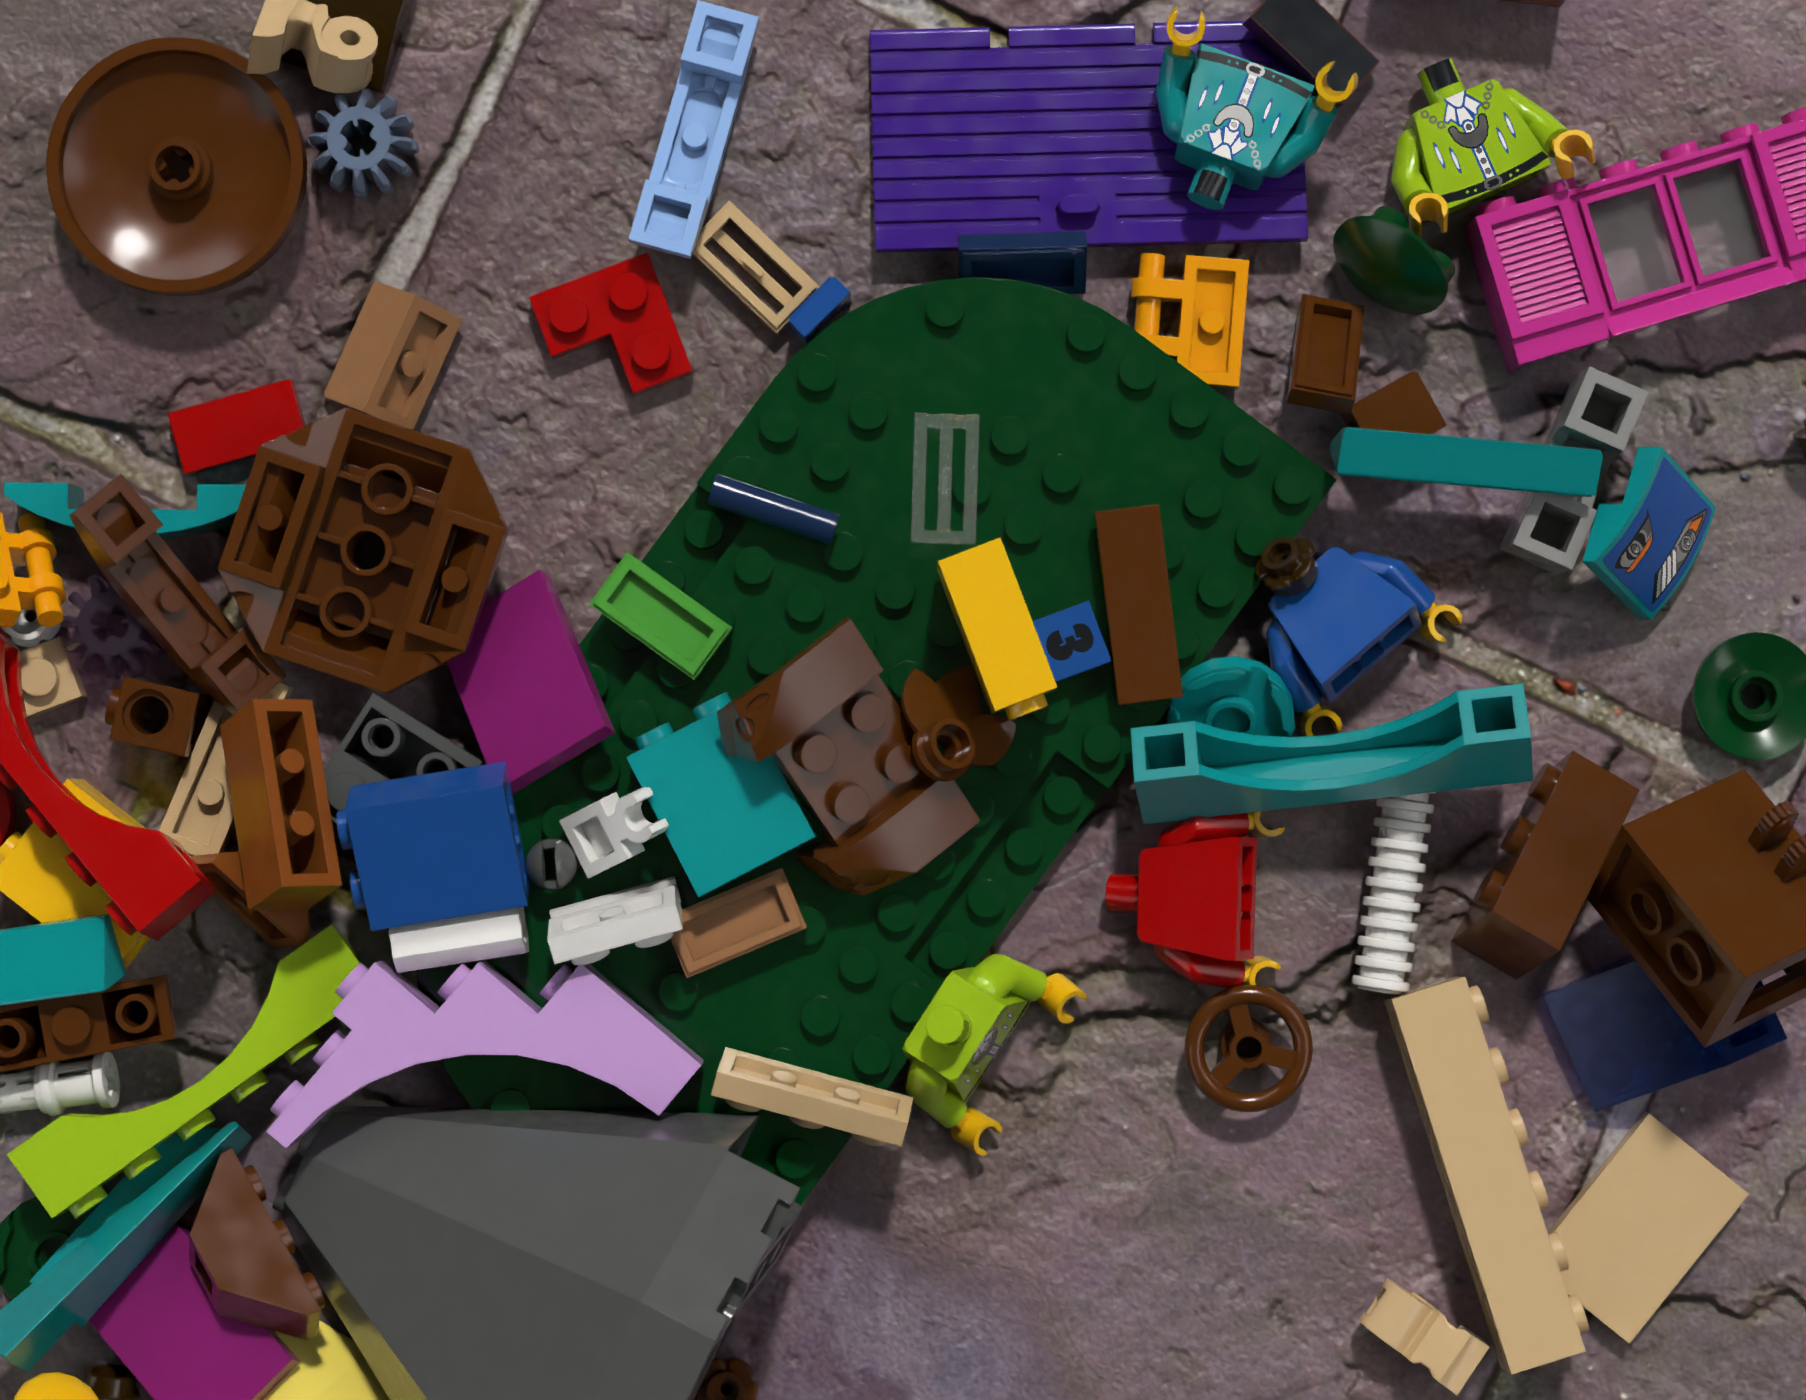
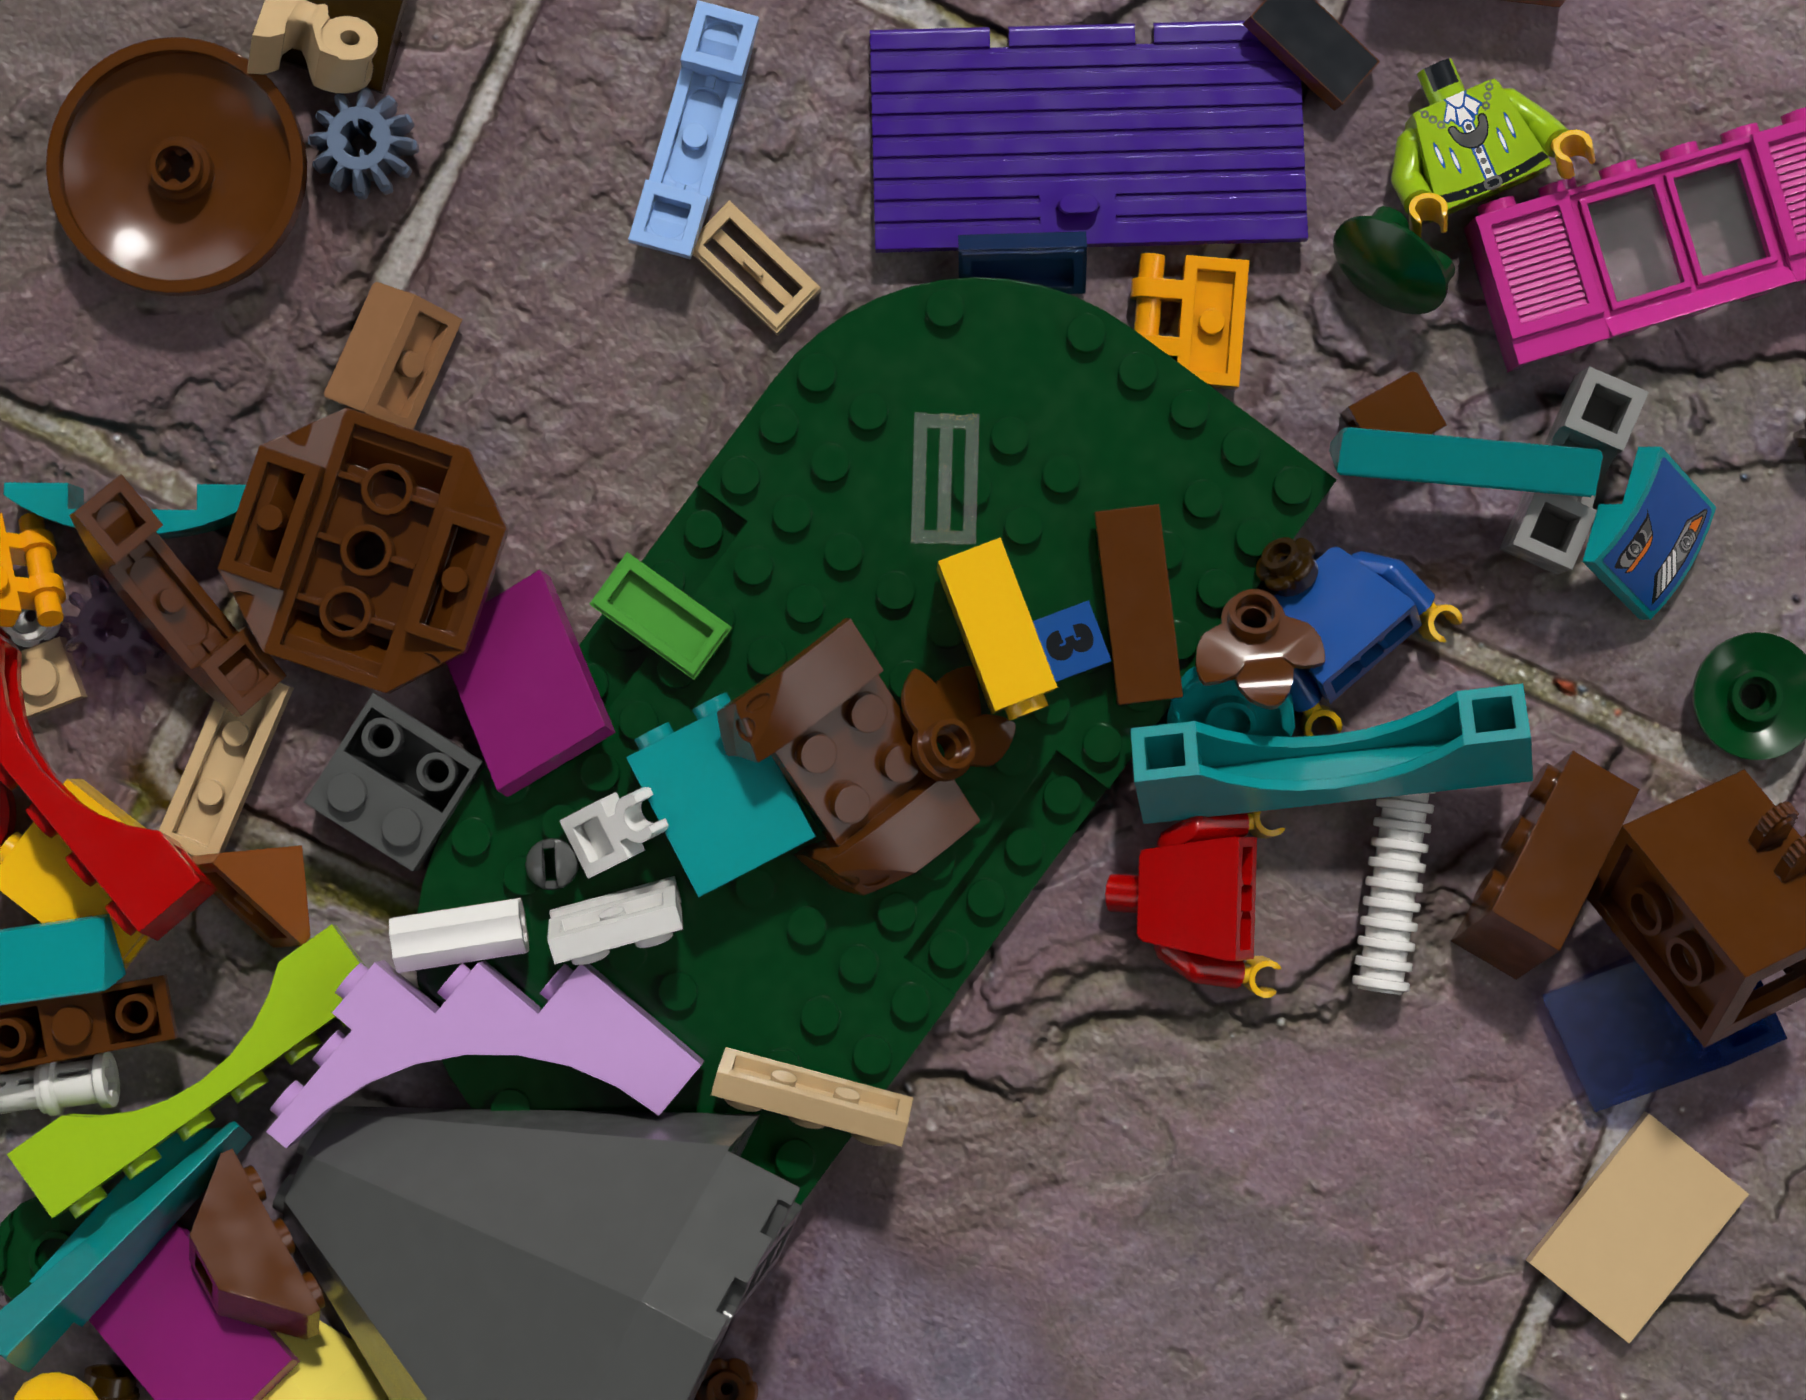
(185, 720): reddish brown brick -> none
(234, 426): red tile -> none
(280, 805): dark orange brick -> none
(435, 846): blue brick -> none
(621, 305): red plate -> none
(737, 922): medium nougat tile -> none
(773, 509): dark blue piece -> none
(819, 309): blue tile -> none
(967, 1030): lime torso -> none
(1214, 1082): reddish brown piece -> none
(1238, 116): teal torso -> none
(1261, 657): none -> reddish brown plate
(1326, 354): reddish brown tile -> none
(1424, 1335): tan leg -> none
(1485, 1174): tan brick -> none

